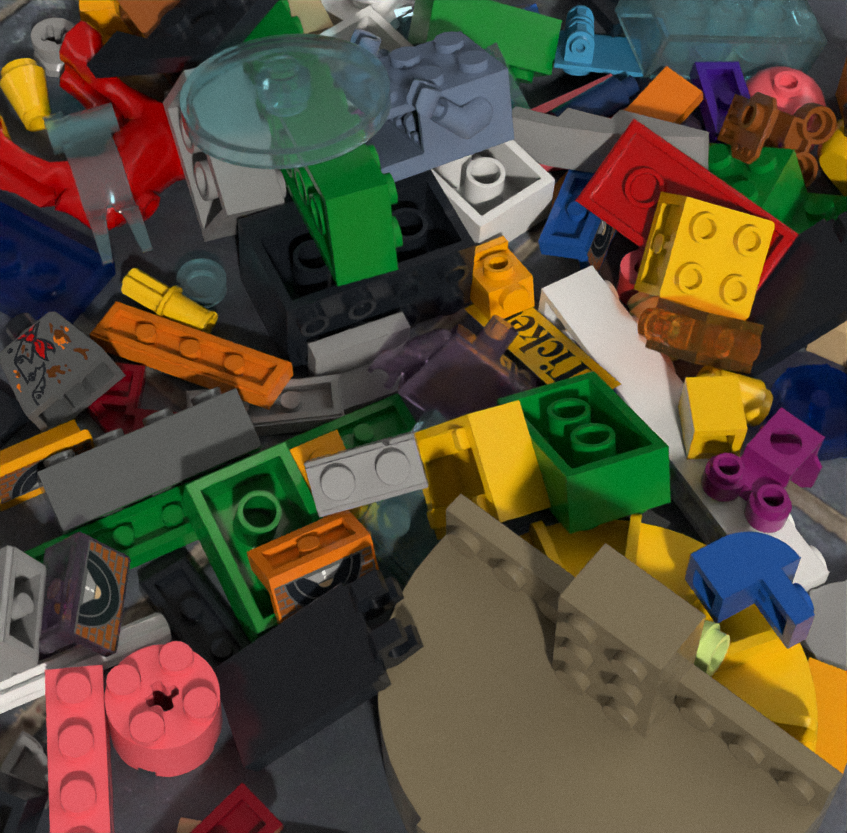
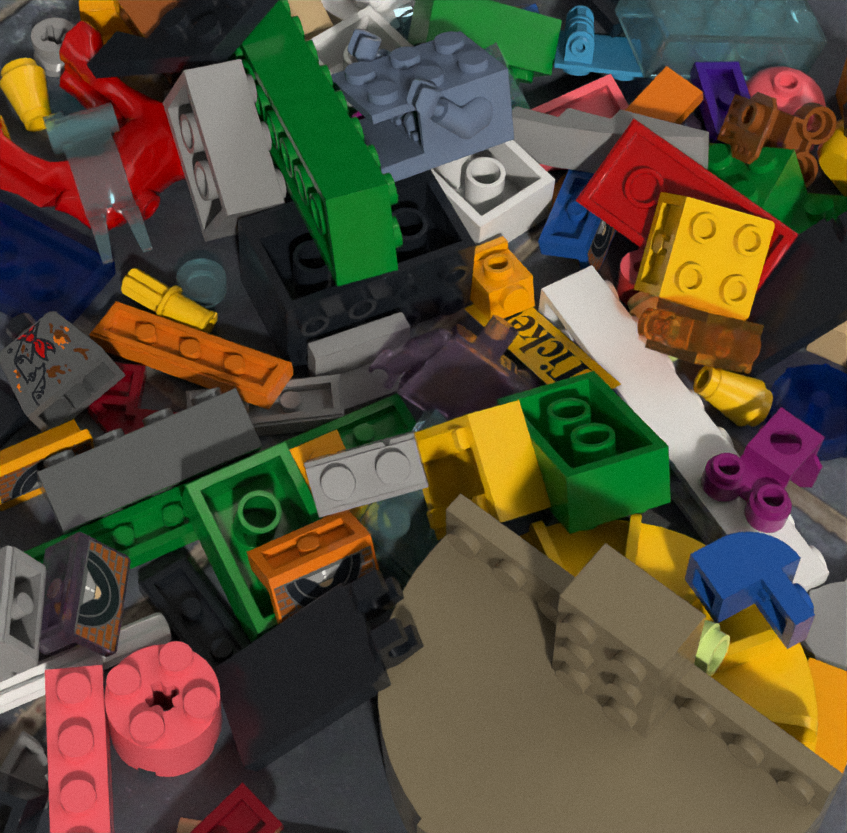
(285, 101): clear light blue dish -> none
(602, 99): dark blue cylinder -> none
(712, 416): yellow brick -> none

